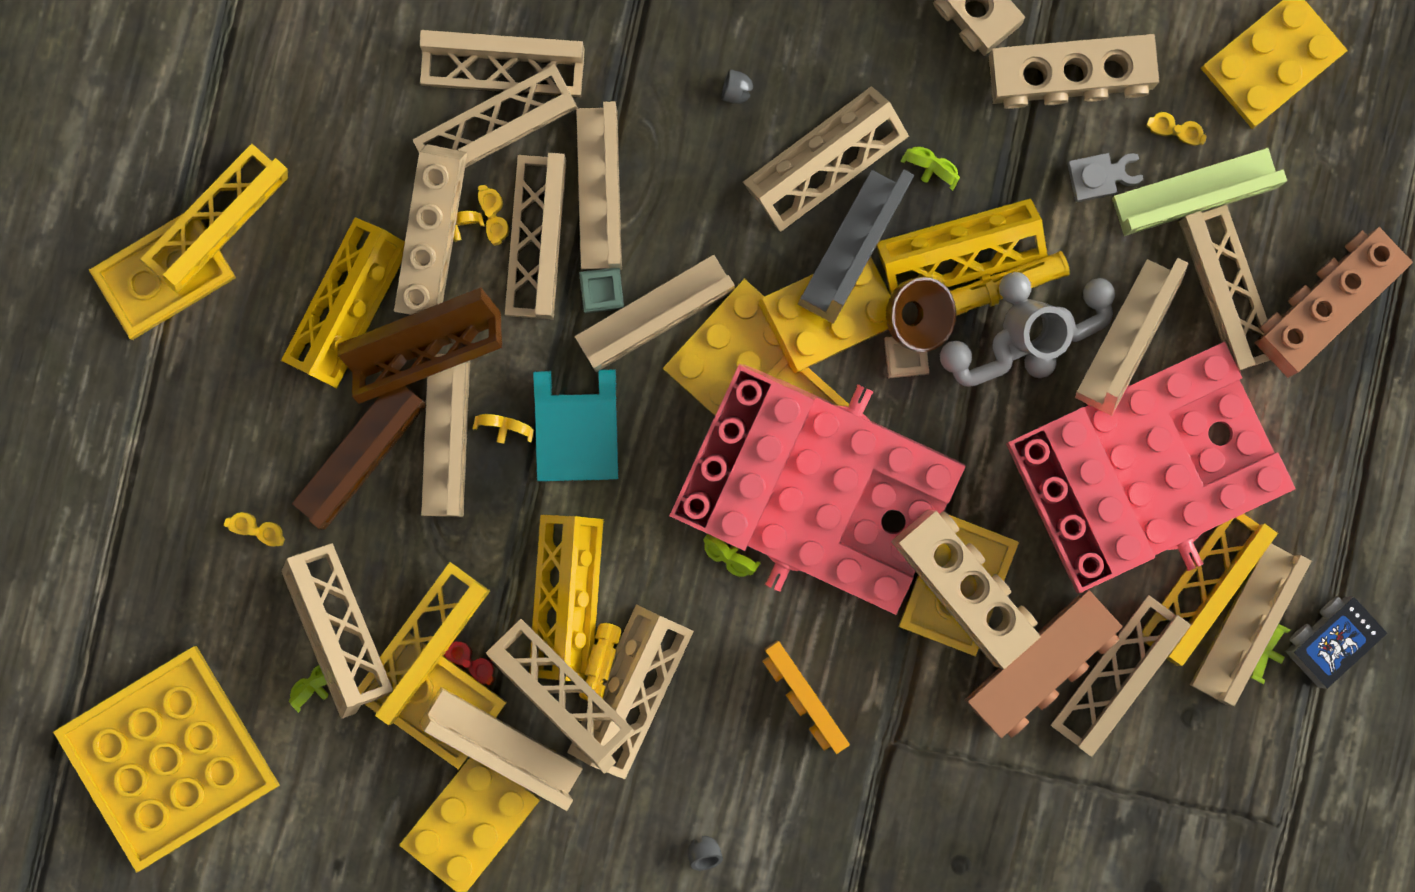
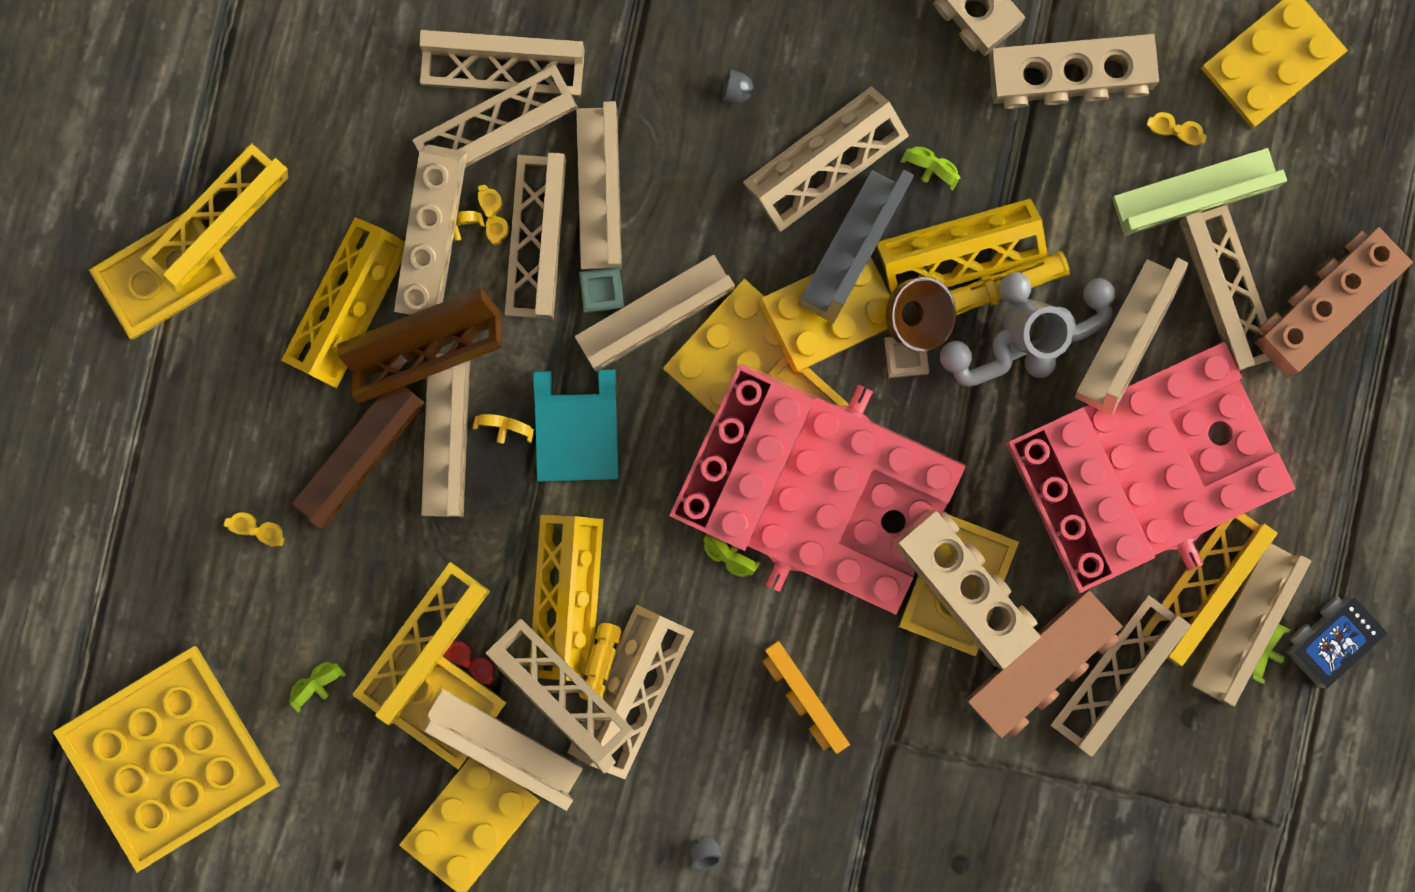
(321, 633): tan fence -> none
(1096, 176): light grey plate -> none

